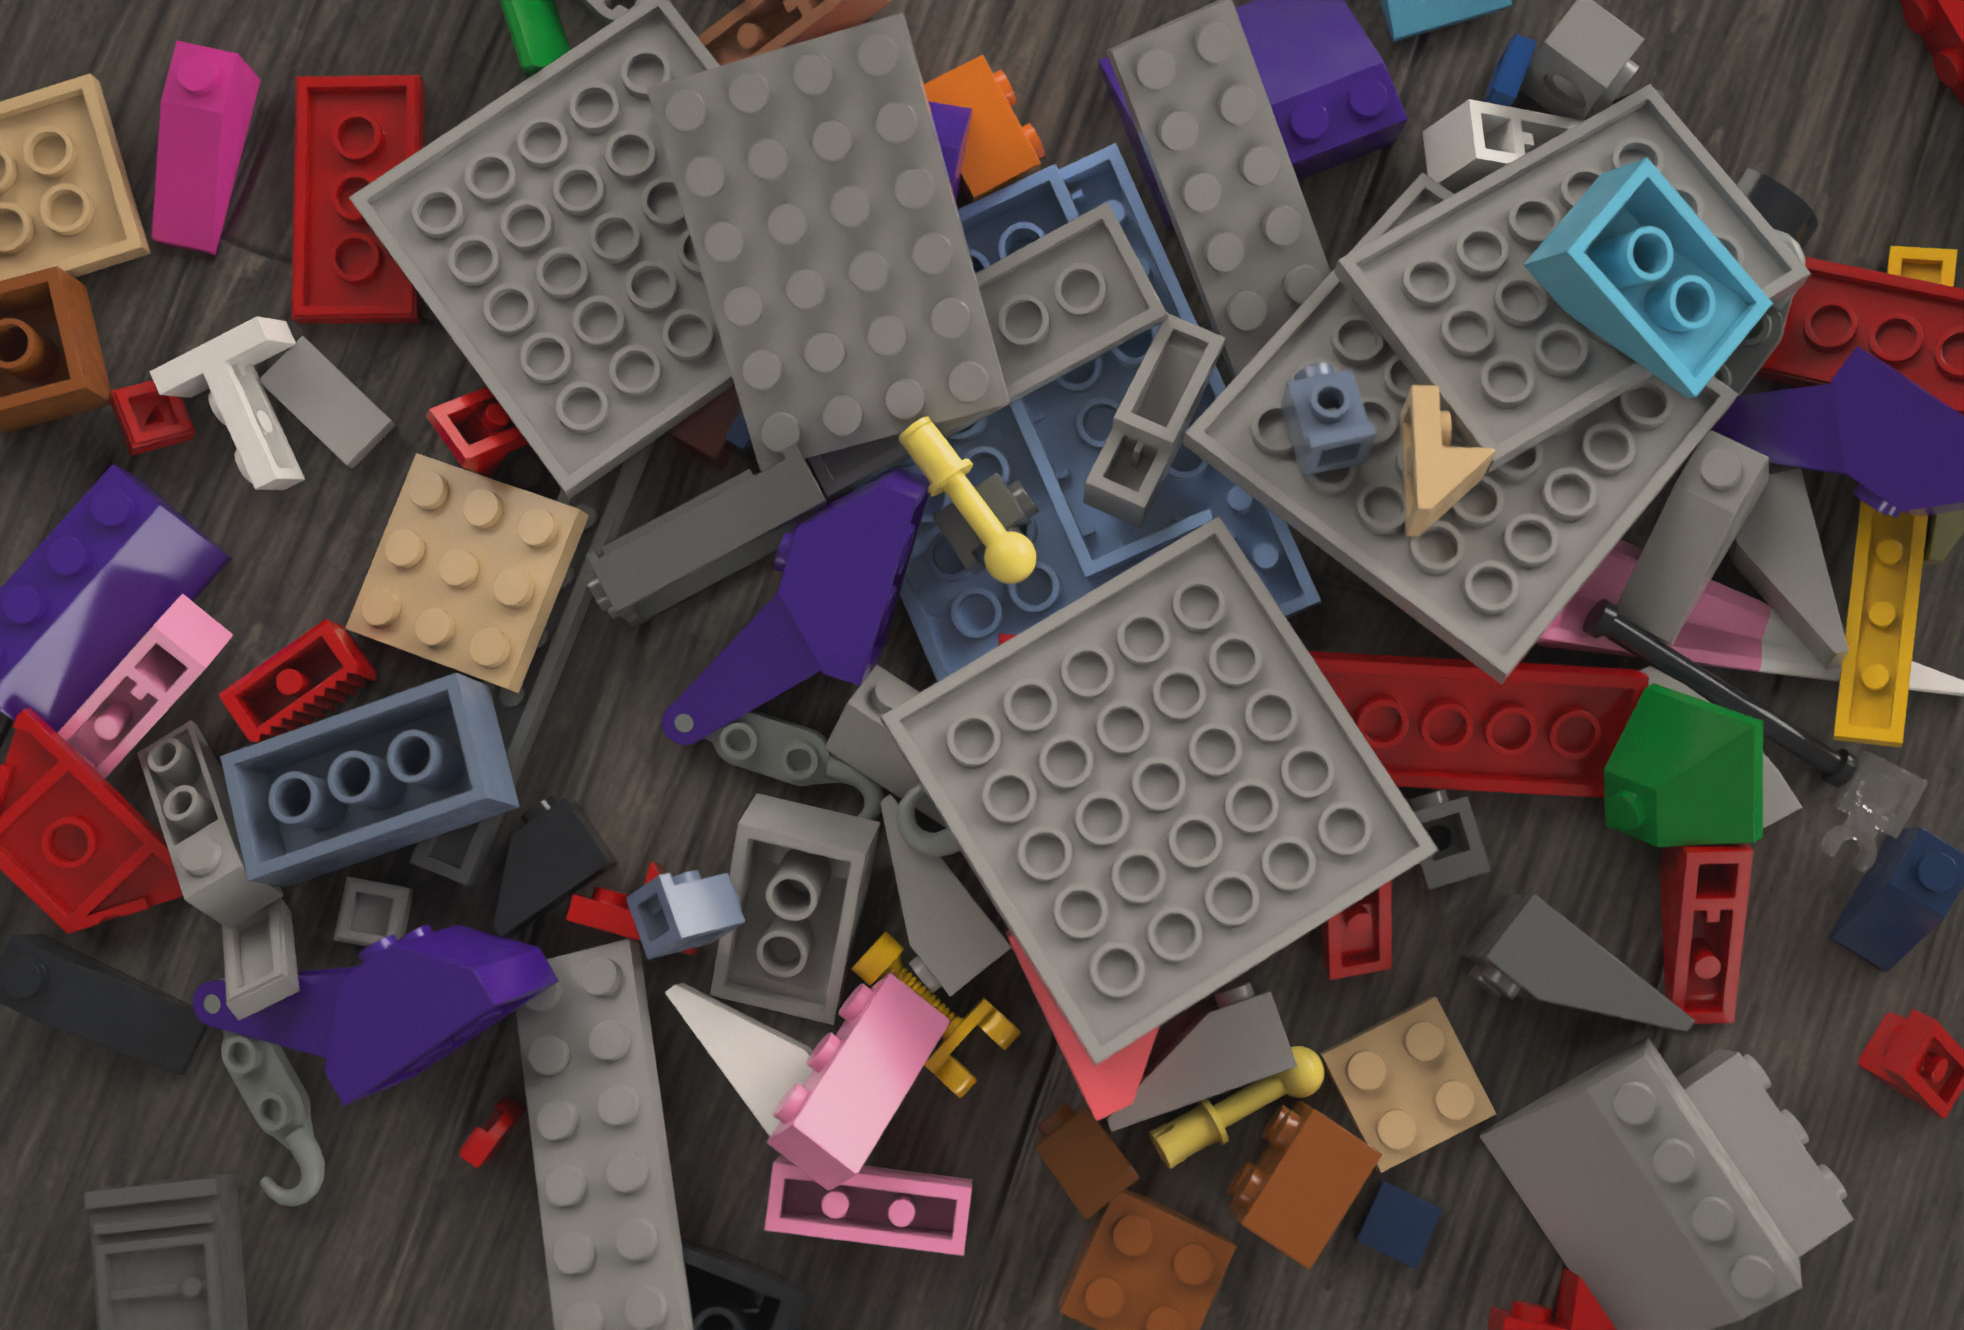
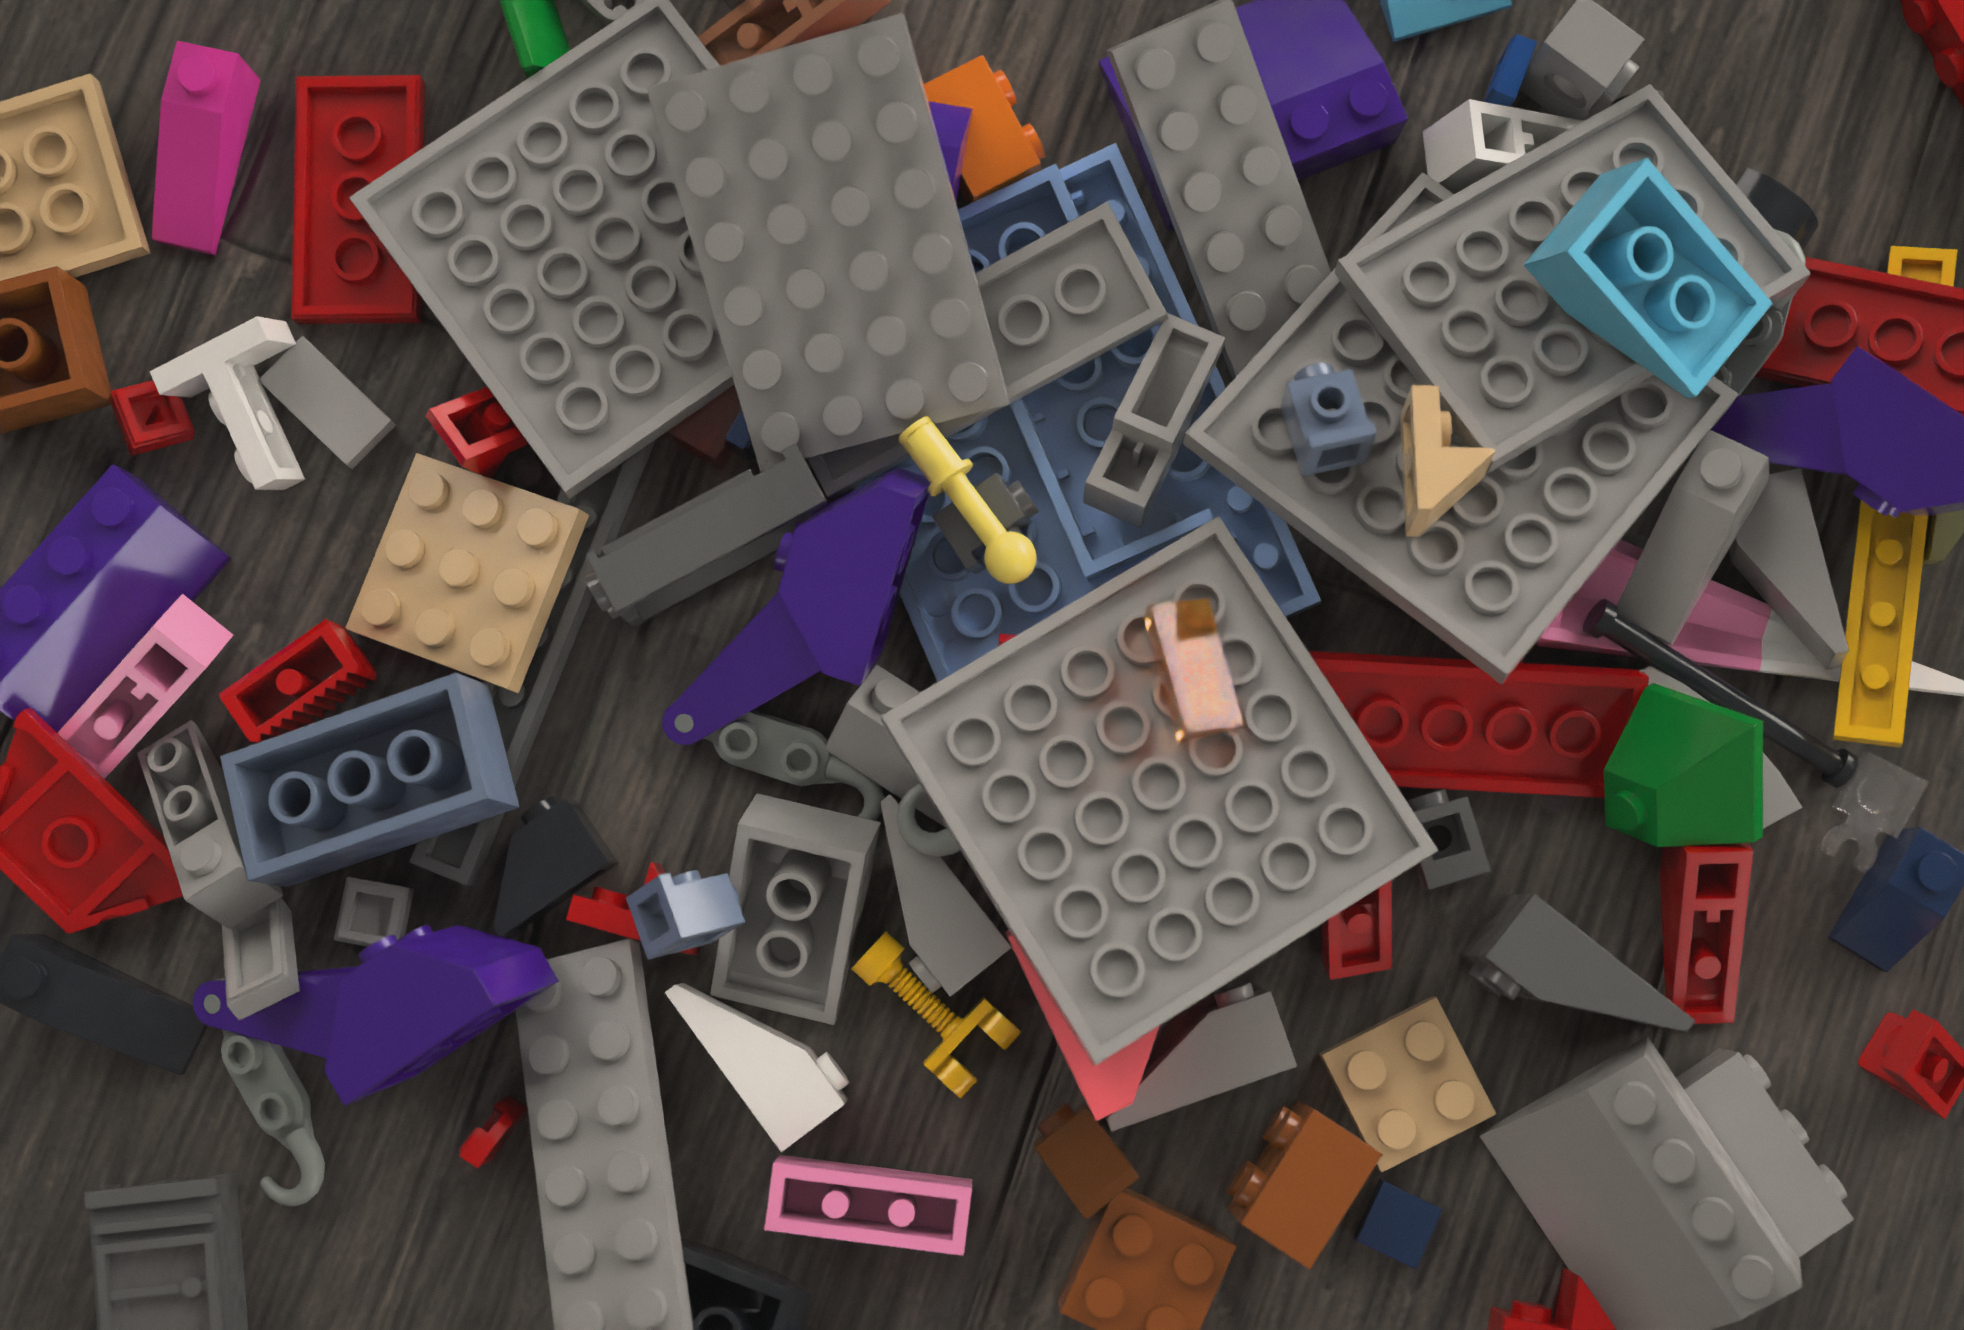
(856, 1081): bright pink brick -> none
(1192, 668): none -> clear orange slope
(1207, 1122): light yellow pin -> none

